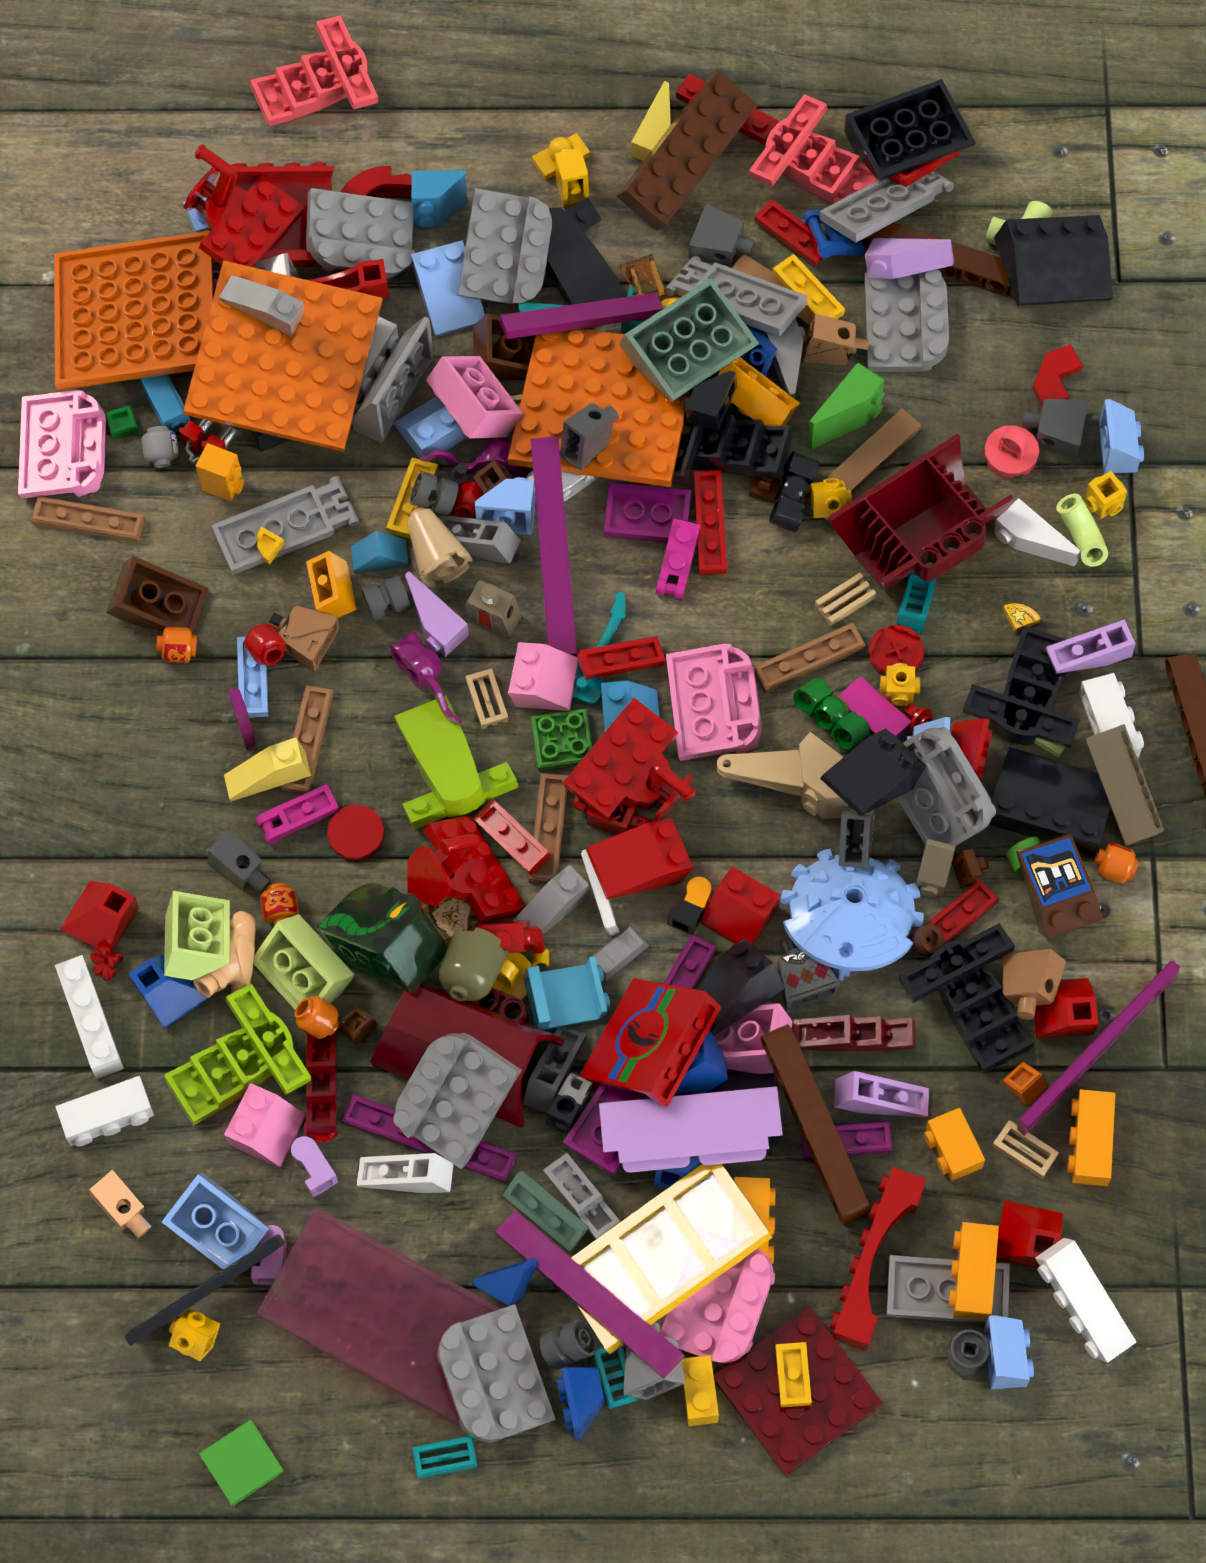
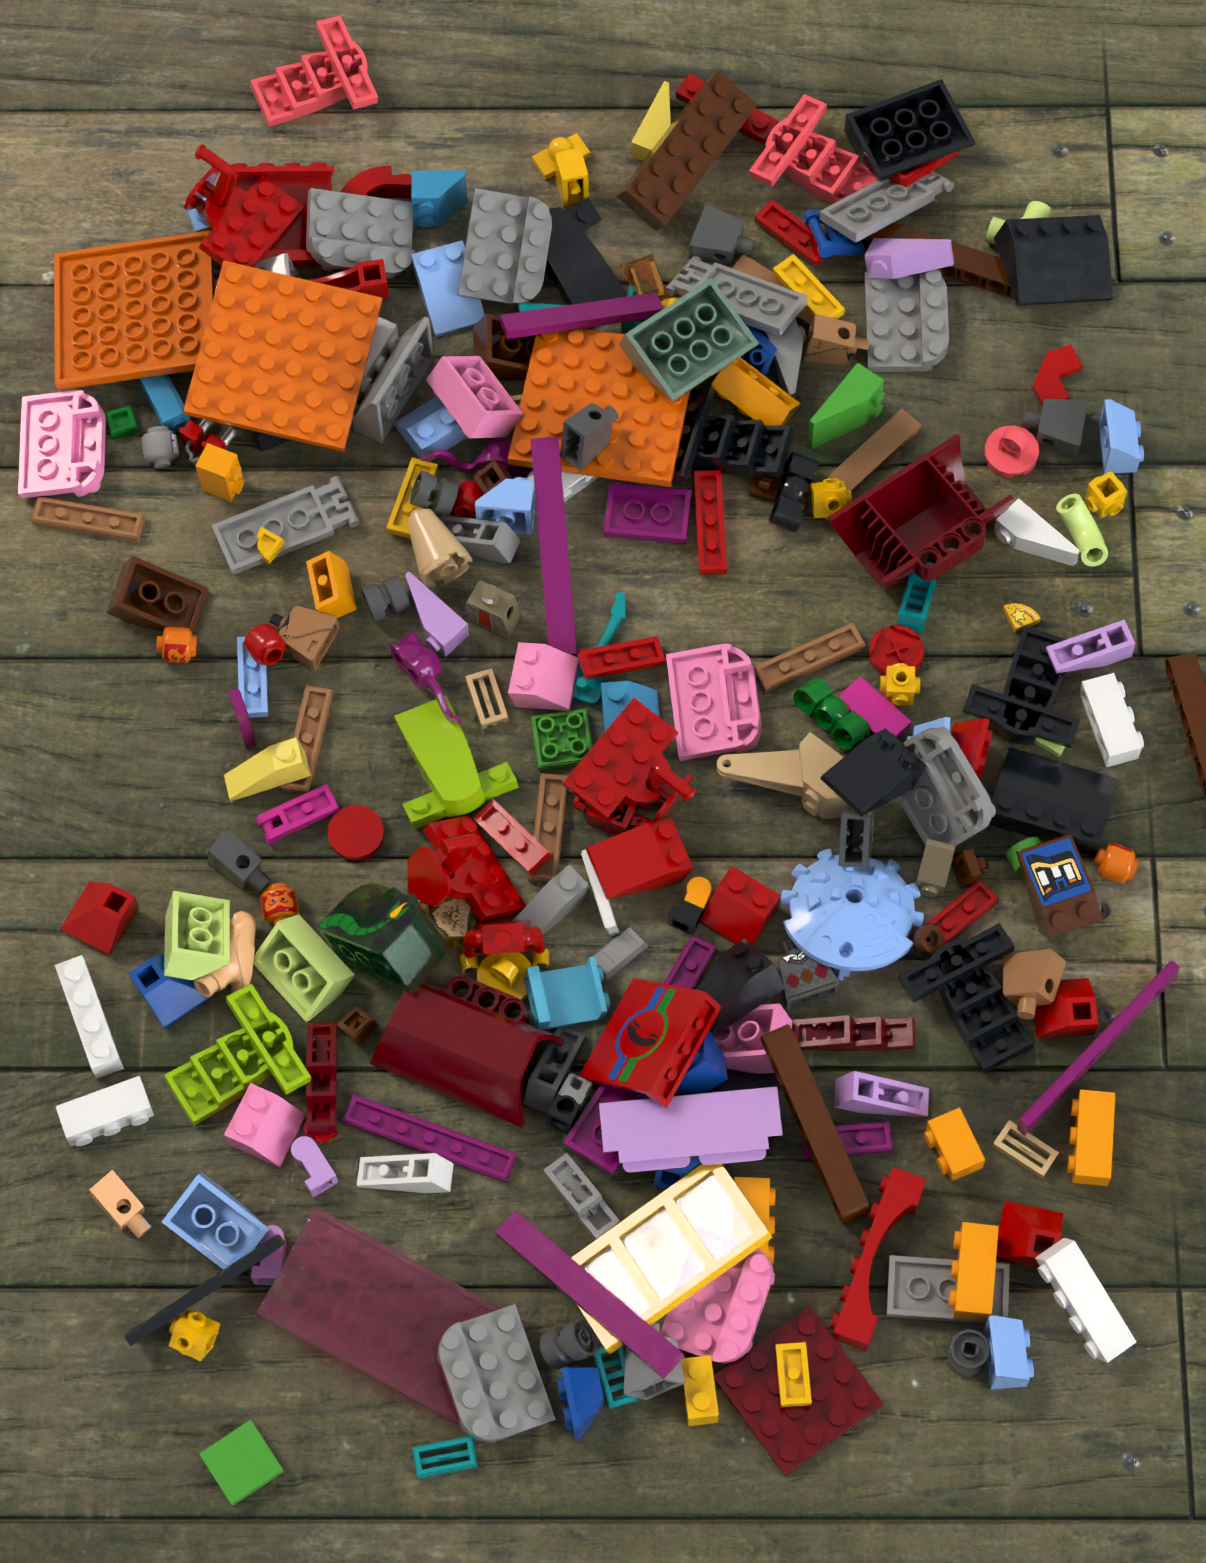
(105, 961): red plant -> none
(264, 303): light grey slope -> none
(316, 1017): orange head -> none
(379, 552): dark azure slope -> none
(454, 1096): light grey plate -> none
(458, 474): pearl dark grey bar -> none
(471, 964): olive cylinder -> none
(508, 1282): blue slope -> none
(545, 1211): sand green plate -> none
(678, 558): dark pink plate -> none
(710, 401): black slope -> none
(863, 586): tan tile -> none
(917, 715): red plate -> none
(1025, 1083): orange slope -> none
(1125, 784): dark tan brick -> none

